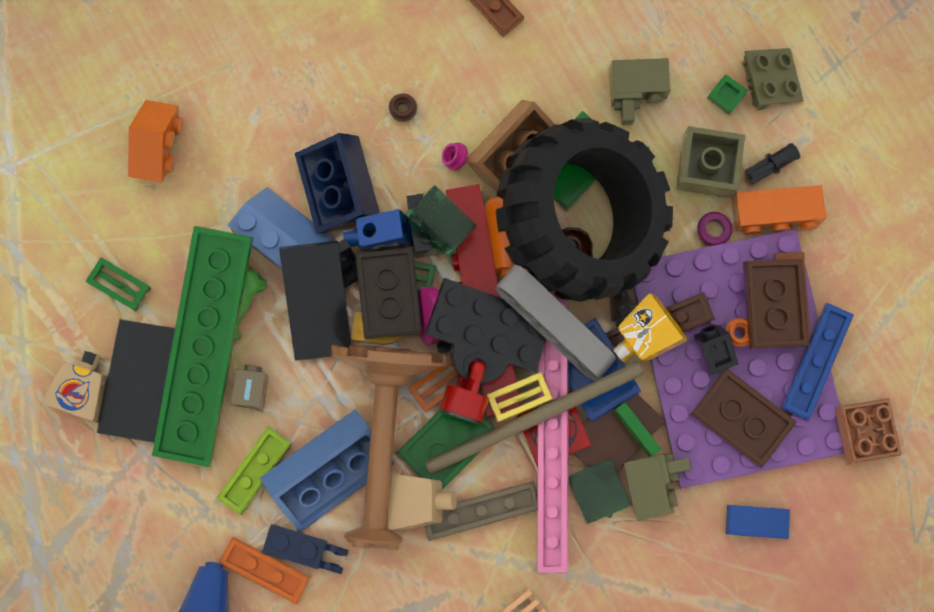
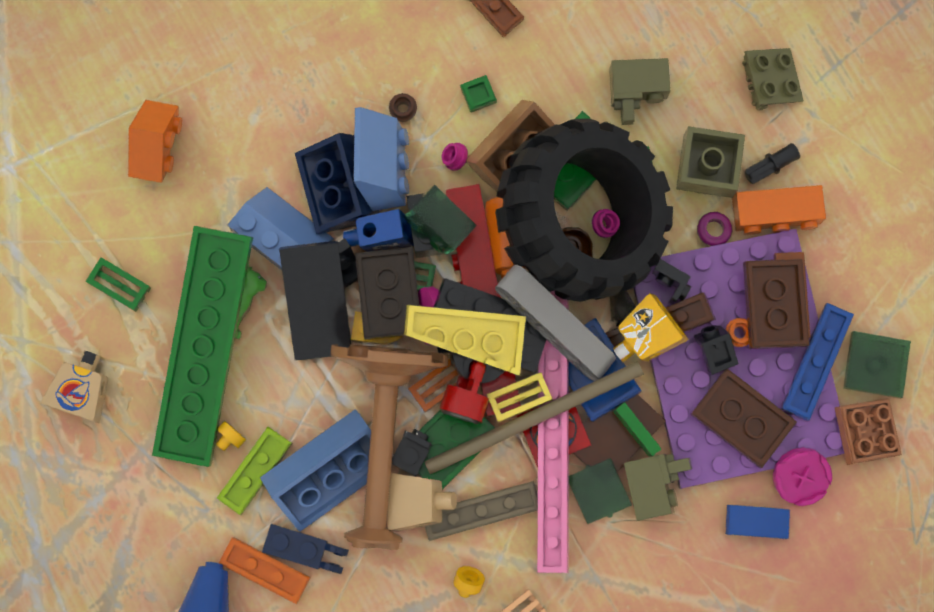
(136, 381): black tile -> none
(229, 436): none -> yellow tile
(250, 387): dark tan brick -> none
(380, 159): none -> medium blue slope
(412, 452): none -> black bracket
(468, 581): none -> yellow tile
(473, 334): none -> light yellow wing
(478, 93): none -> green tile
(612, 223): none -> dark pink plate
(668, 276): none -> black bracket
(727, 94): green plate -> none
(802, 476): none -> dark pink tile
(877, 364): none -> clear green plate

